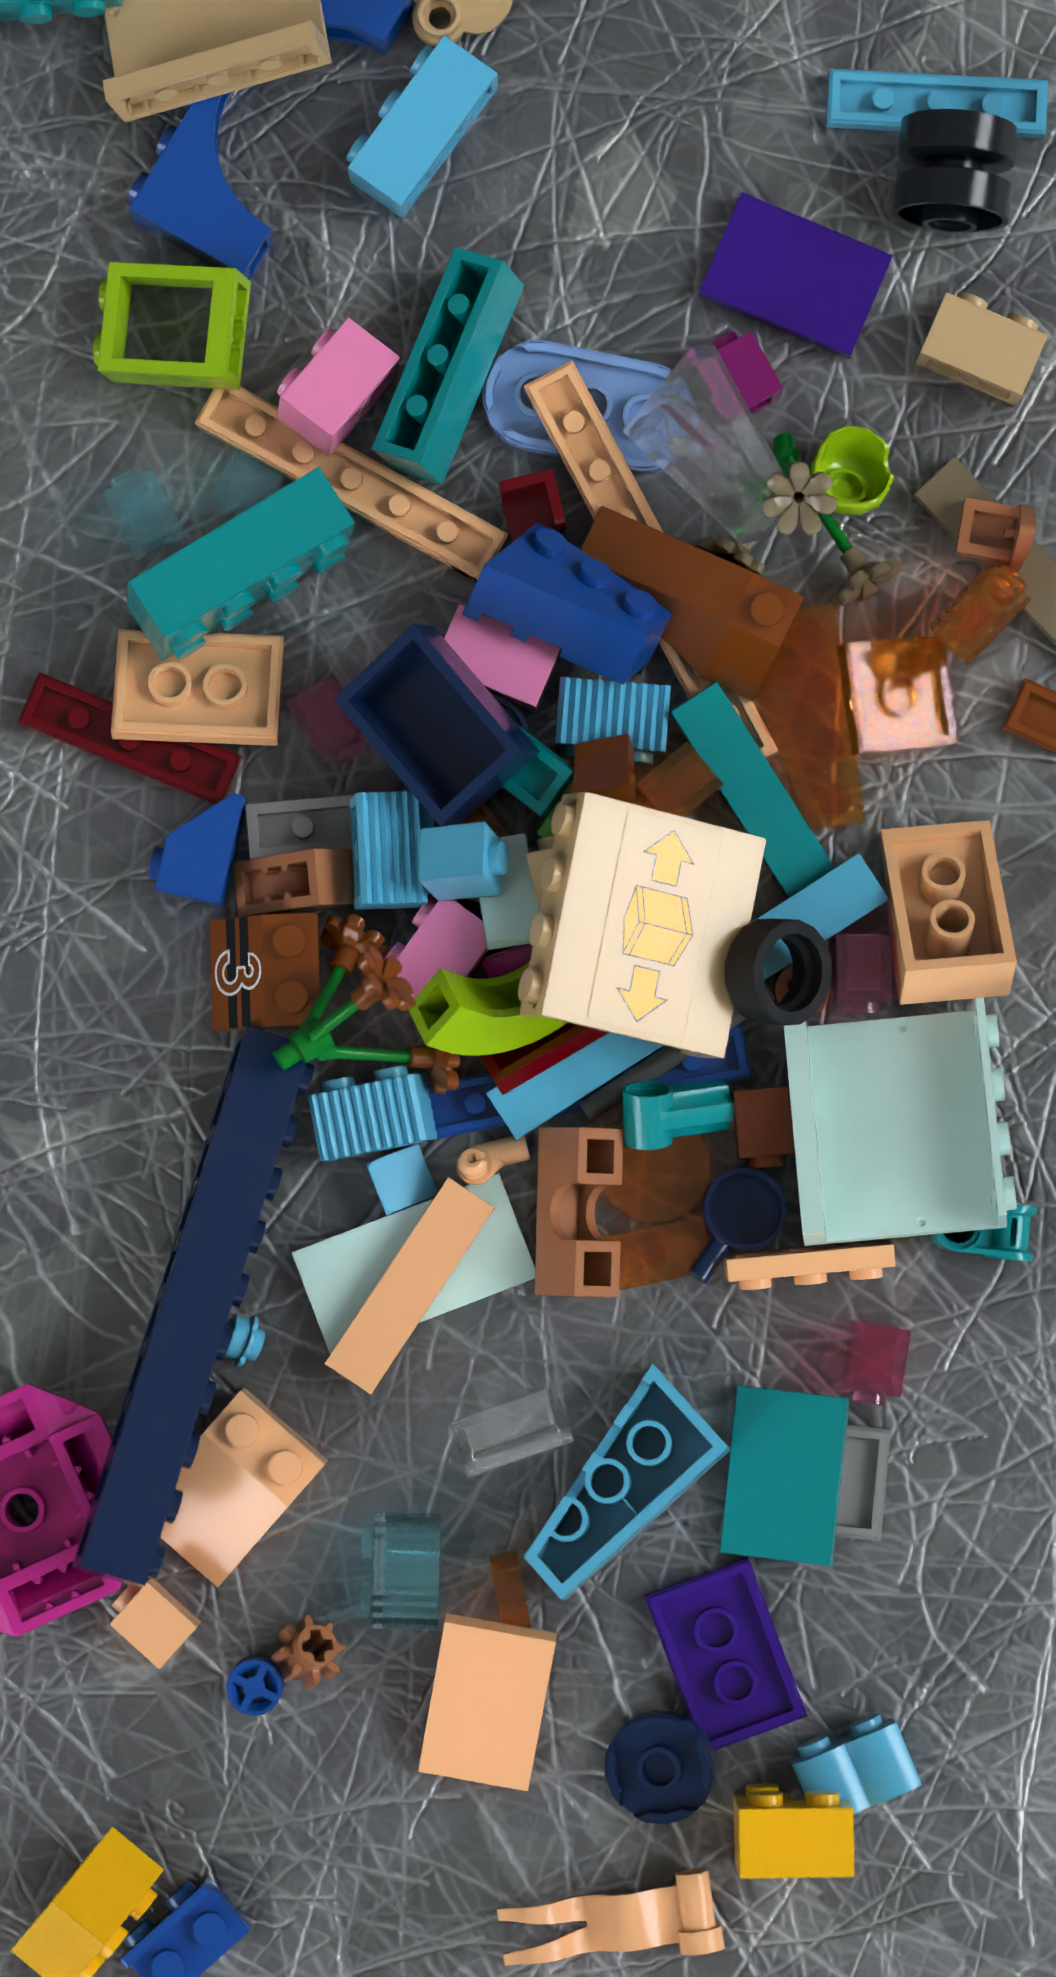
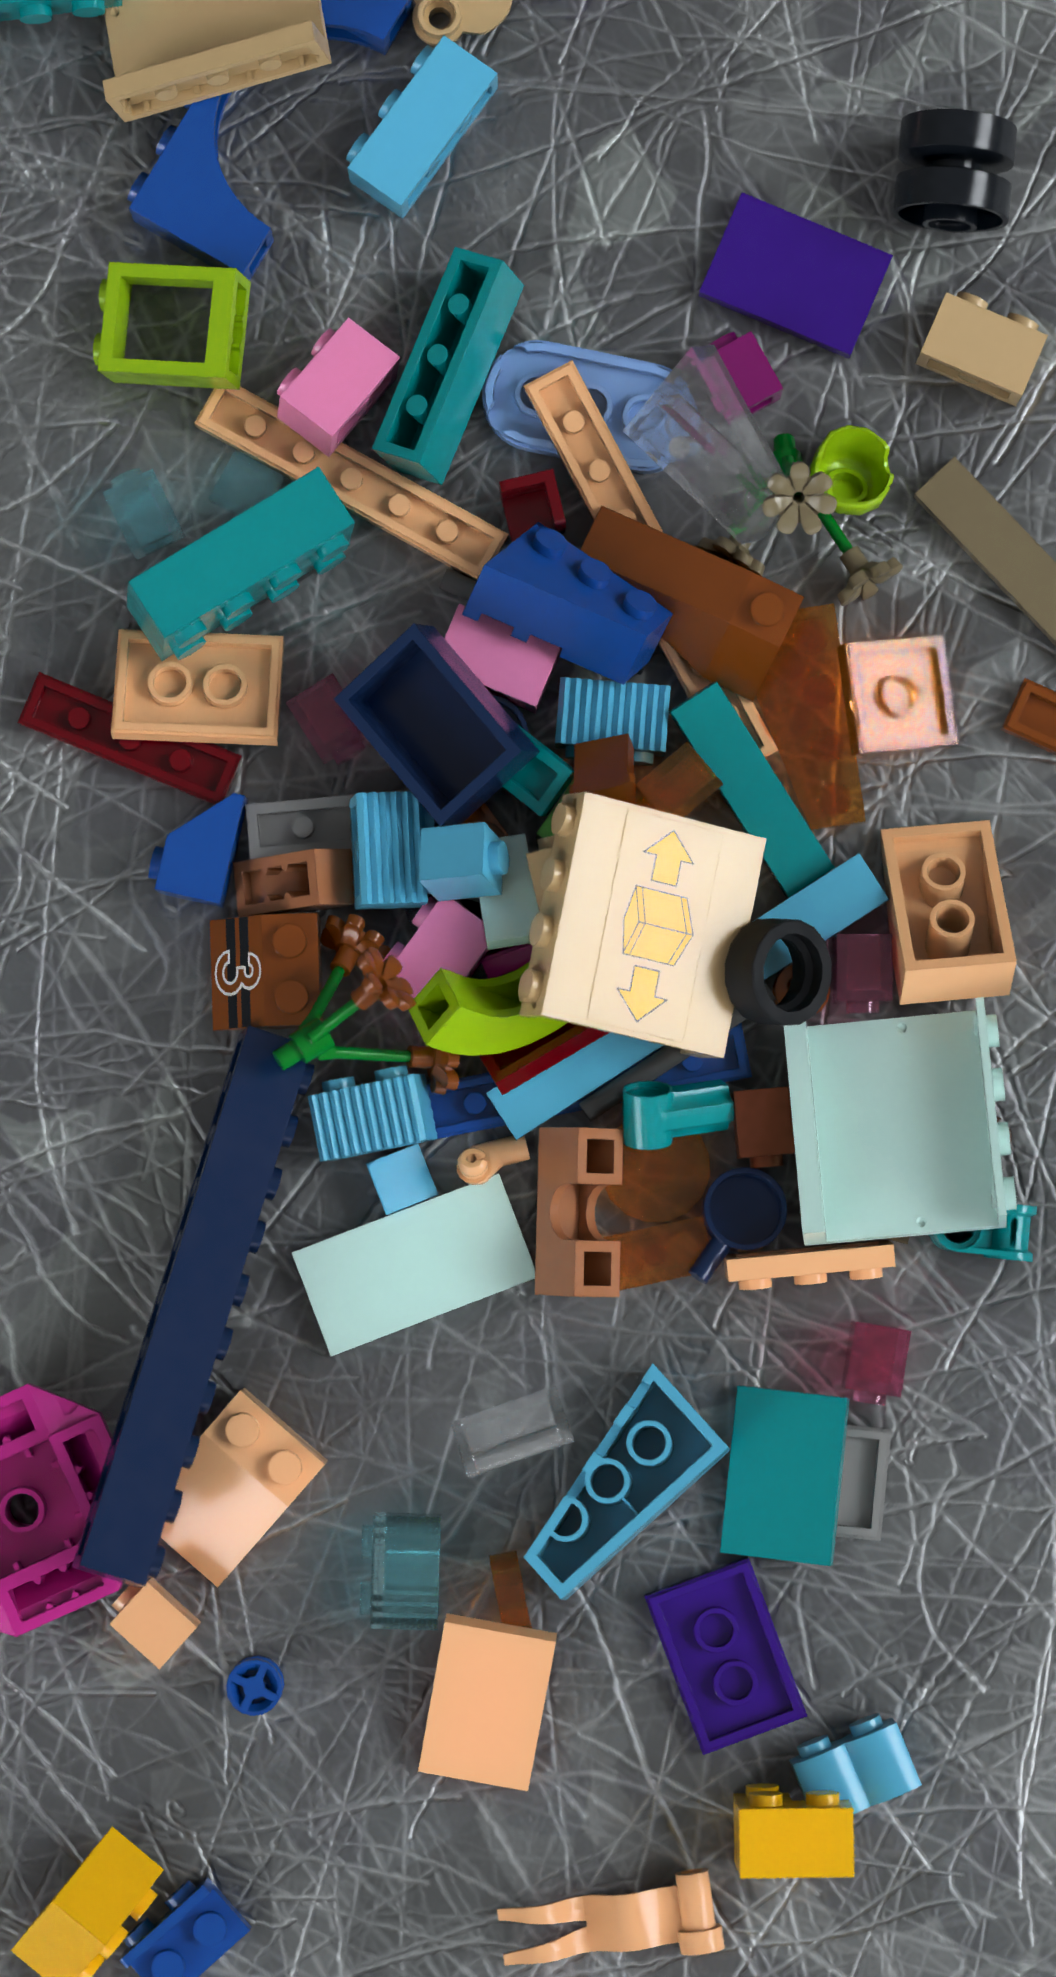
(246, 1339): medium azure plate -> none
(316, 1641): nougat gear -> none
(409, 1285): light nougat tile -> none
(660, 1767): dark blue tile -> none
(883, 98): medium azure tile -> none
(981, 611): clear orange brick -> none
(996, 532): nougat tile -> none

